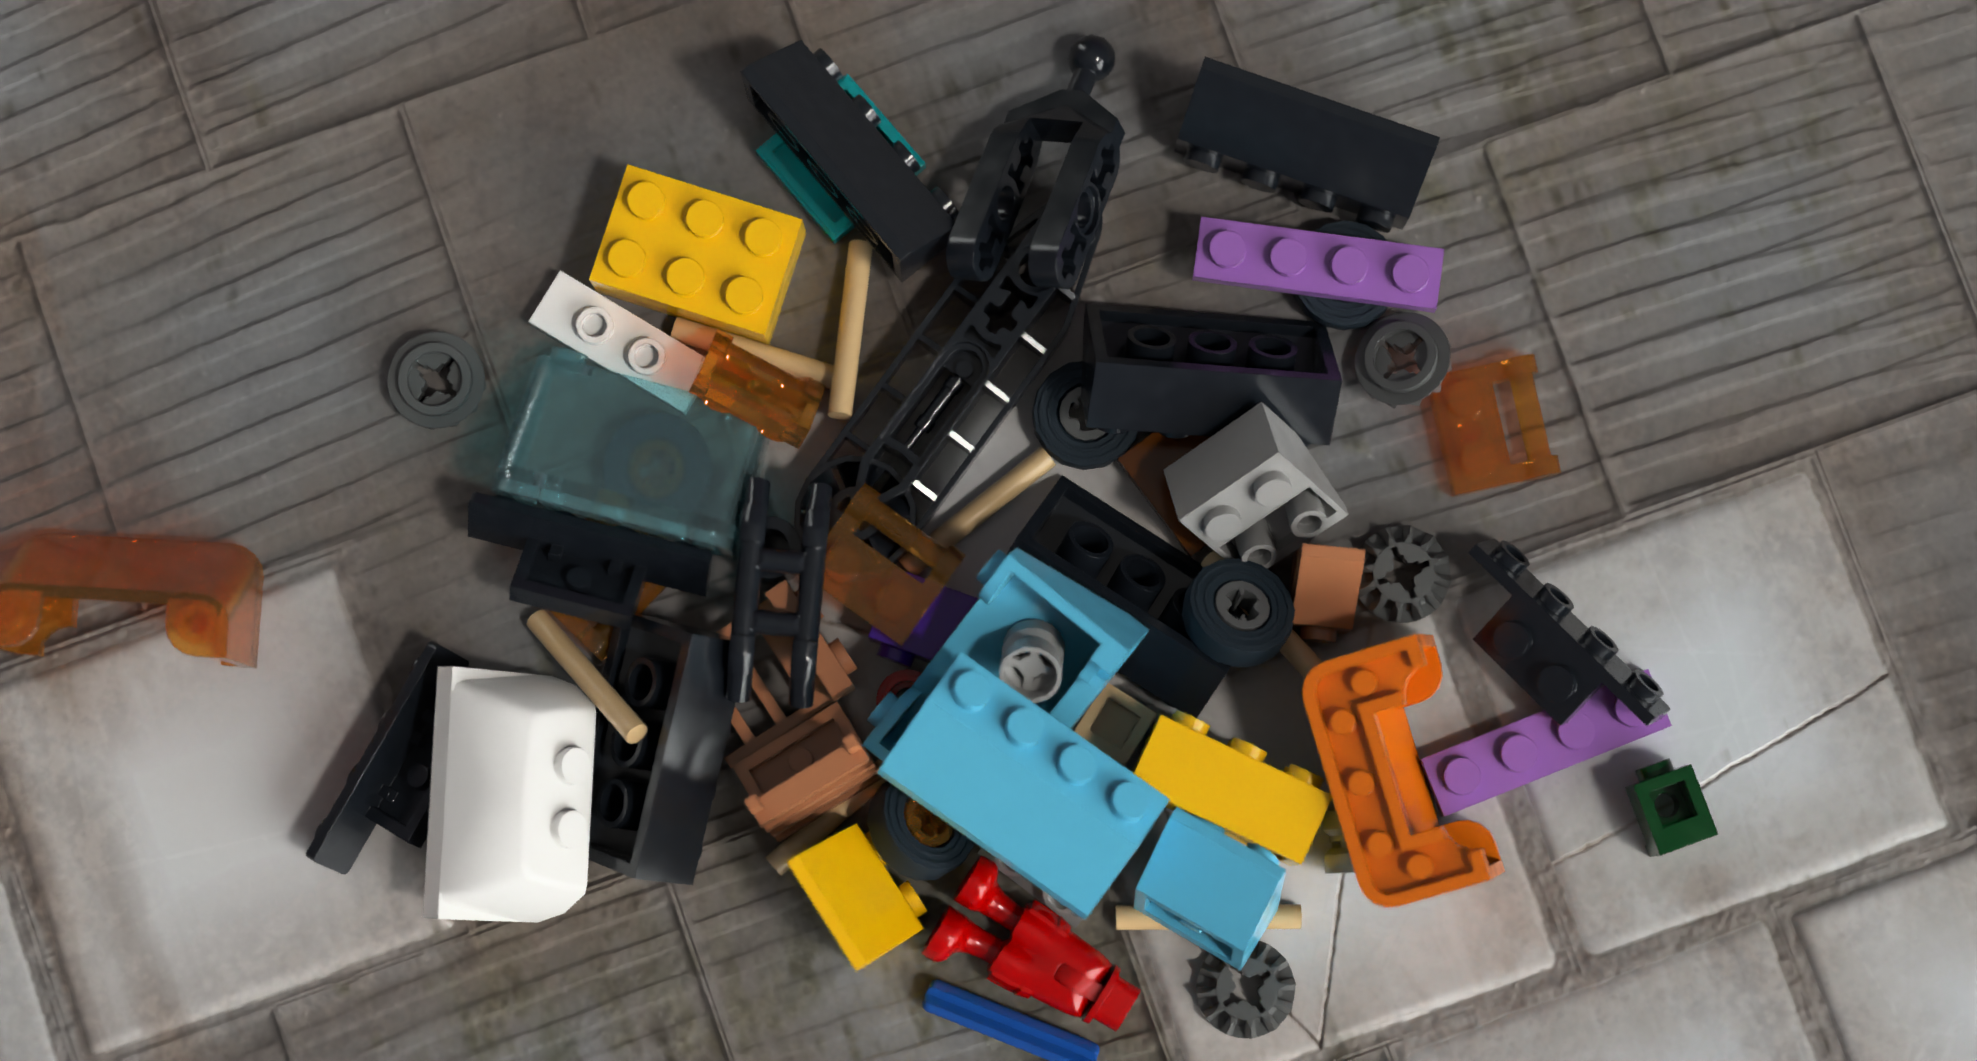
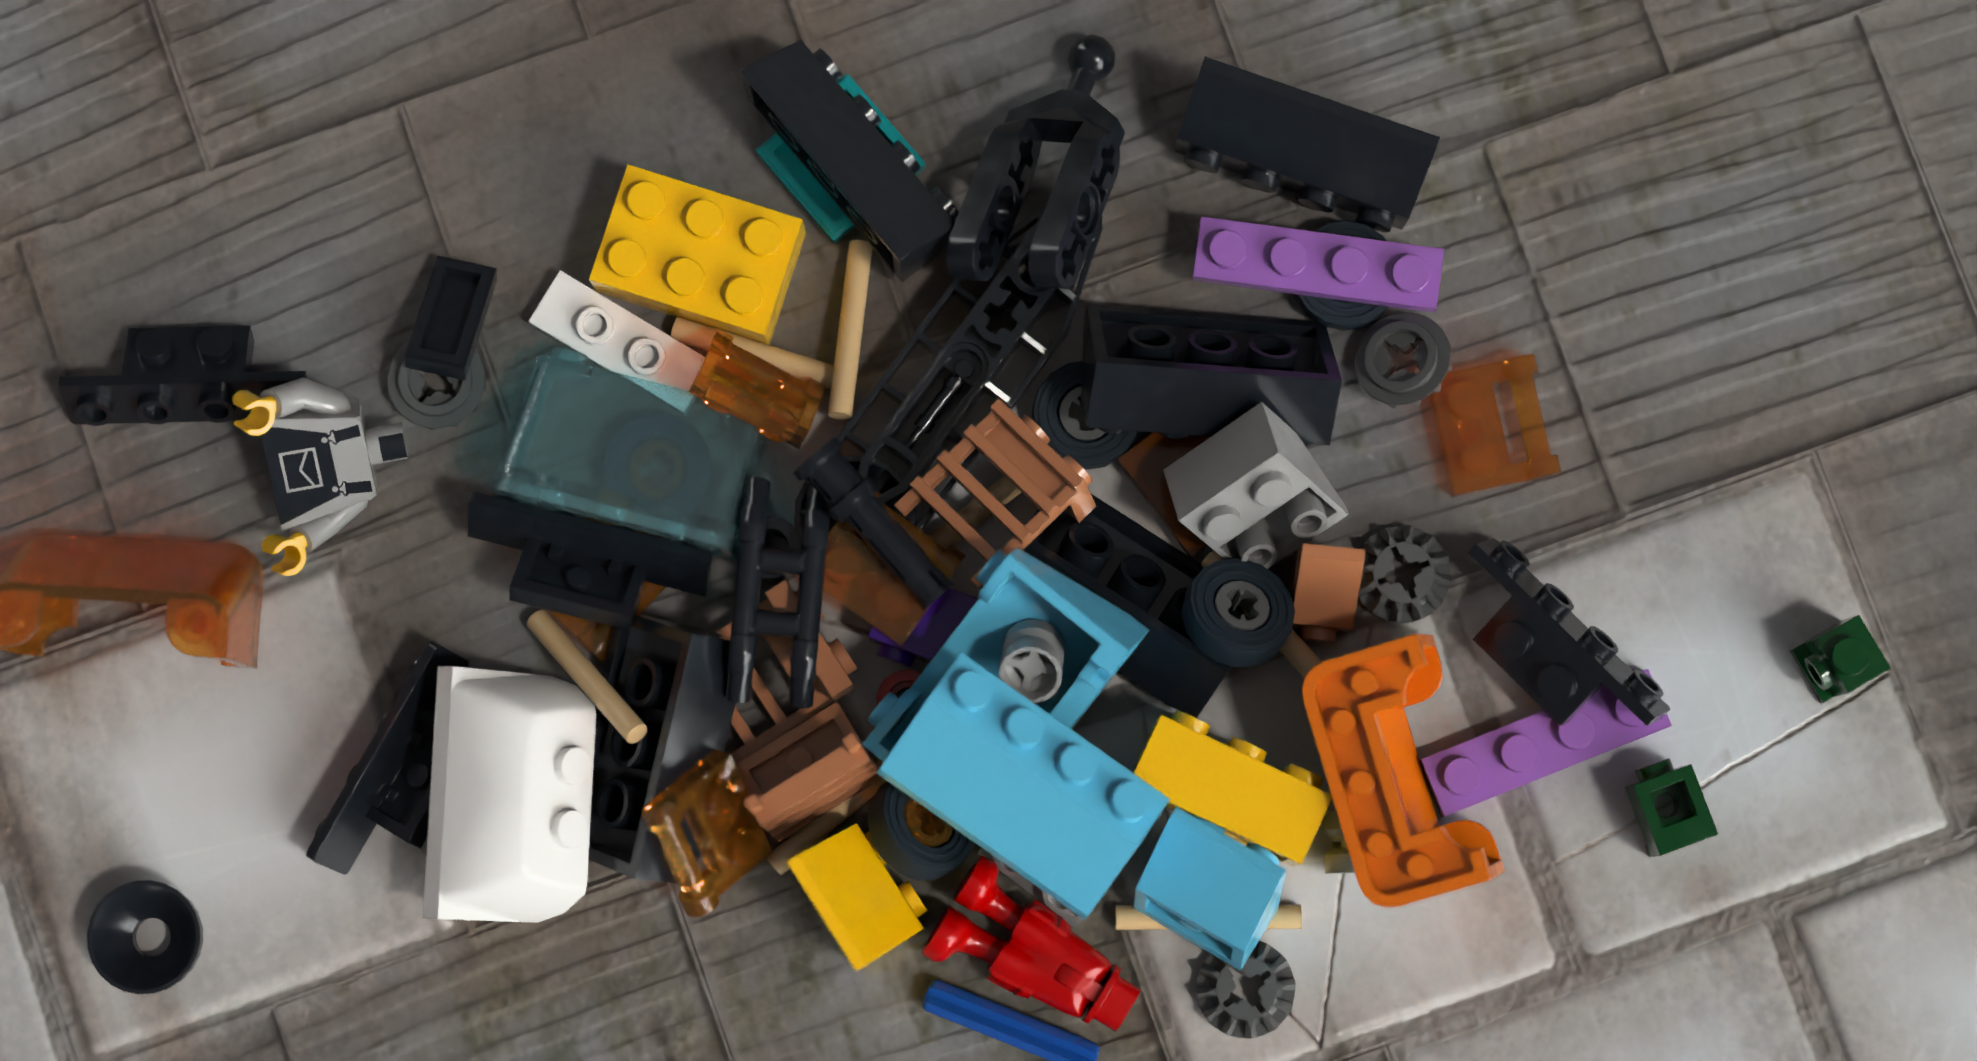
(114, 931): none -> black piece
(173, 378): none -> black bracket
(316, 461): none -> torso
(451, 318): none -> black tile
(721, 824): none -> clear orange plate
(855, 502): none -> black pin
(1026, 460): none -> nougat plate
(1115, 723): tan plate -> none
(1840, 659): none -> dark green brick

